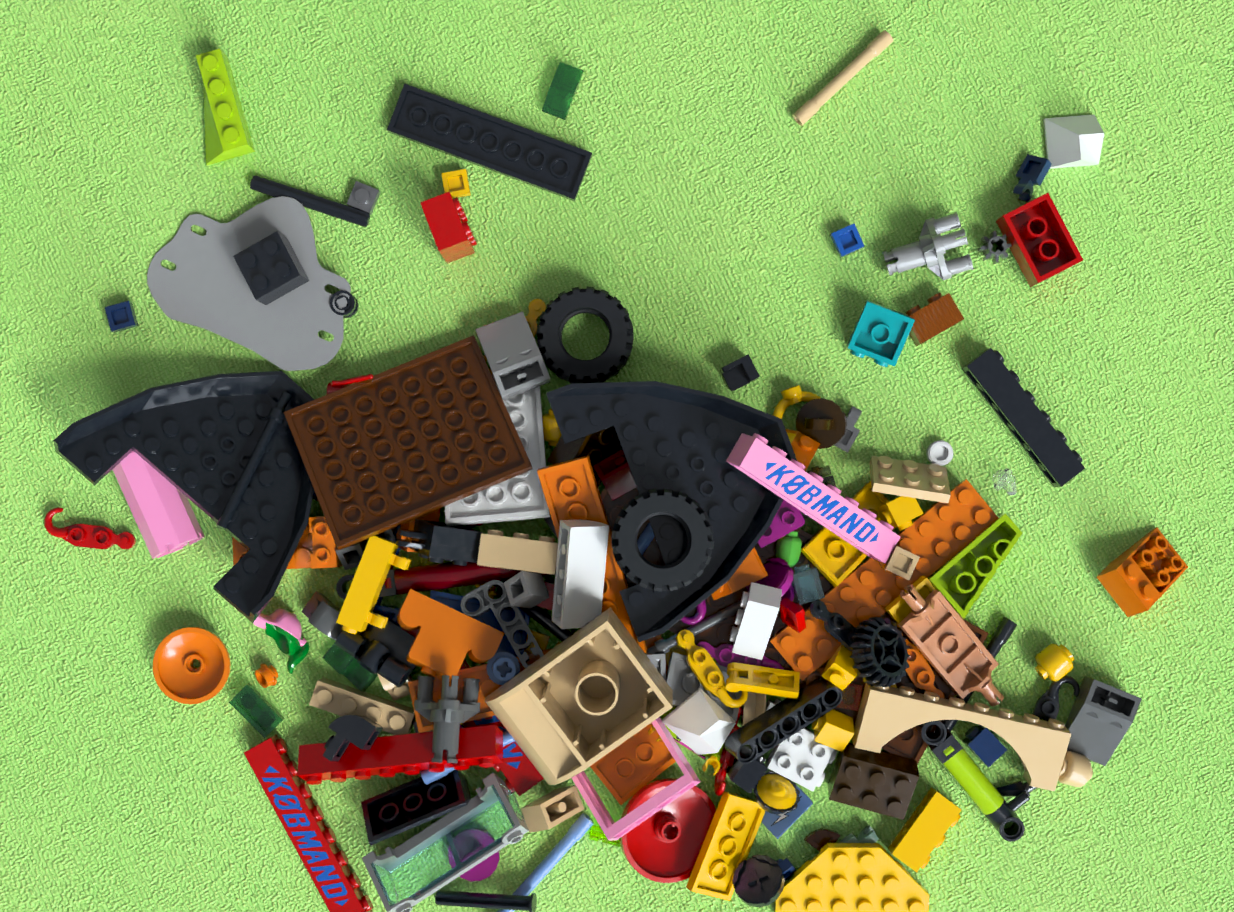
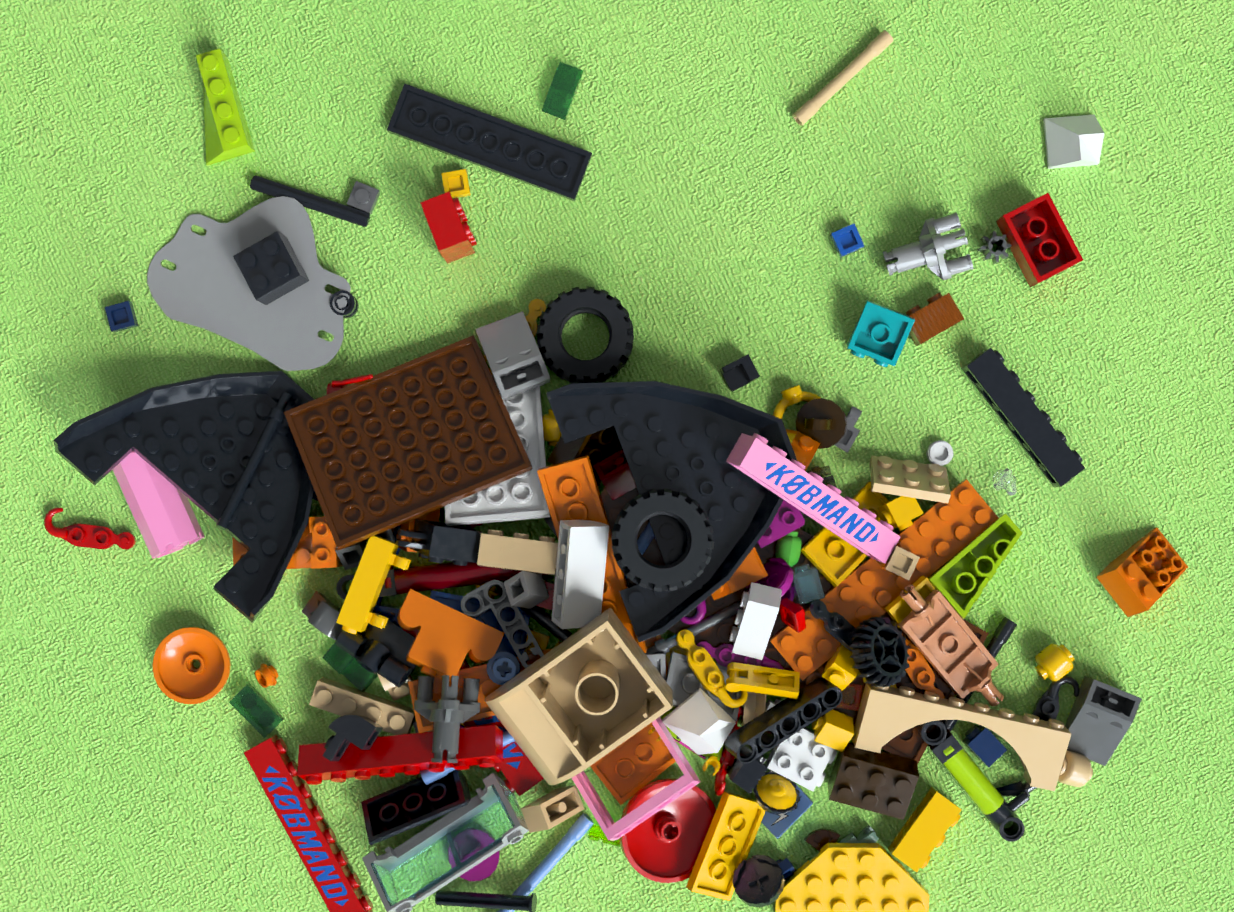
(286, 632): hair -> none
(1031, 173): dark blue plate -> none

